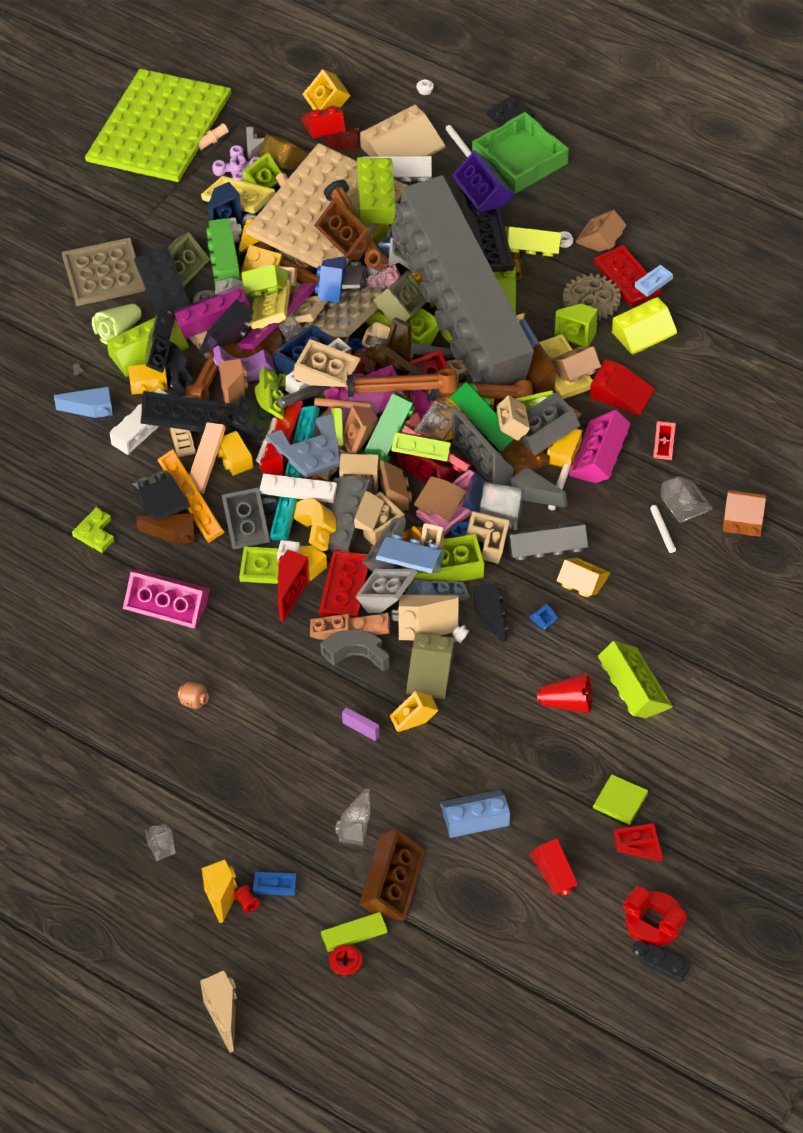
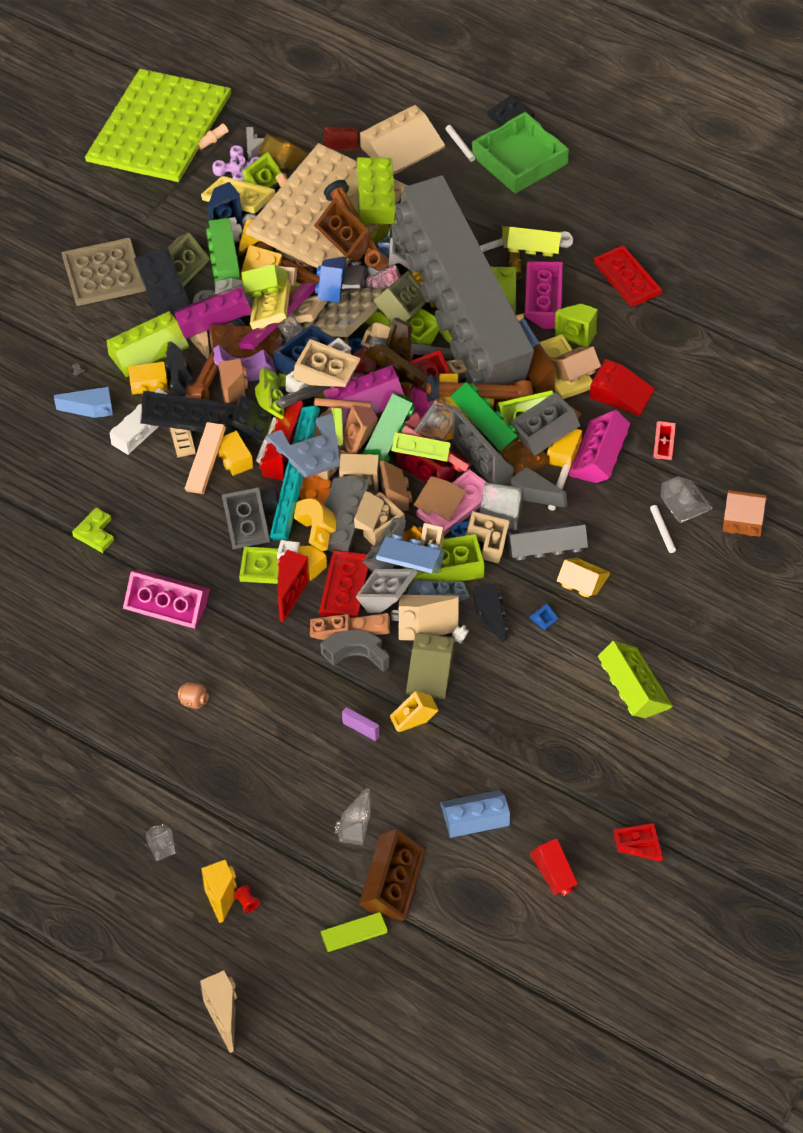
(115, 321): yellowish green cone -> none
(158, 341): black slope -> none
(160, 495): black slope -> none
(172, 528): reddish brown slope -> none
(202, 514): light orange tile -> none
(228, 327): black slope -> none
(274, 883): blue plate -> none
(298, 488): white plate -> none
(324, 121): red slope -> none
(326, 91): yellow slope -> none
(338, 955): red gear -> none
(411, 168): white brick -> none
(425, 87): white plate -> none
(444, 381): piece -> none
(474, 493): dark blue slope -> none
(482, 183): dark purple slope -> none
(490, 235): black plate -> none
(513, 418): tan brick -> none
(543, 292): none -> dark pink slope
(568, 694): cone -> none
(594, 293): dark tan gear -> none
(602, 231): medium nougat slope -> none
(620, 799): lime tile -> none
(637, 906): red piece -> none
(644, 326): neon yellow slope -> none
(653, 280): light blue plate -> none
(662, 960): black hinge -> none

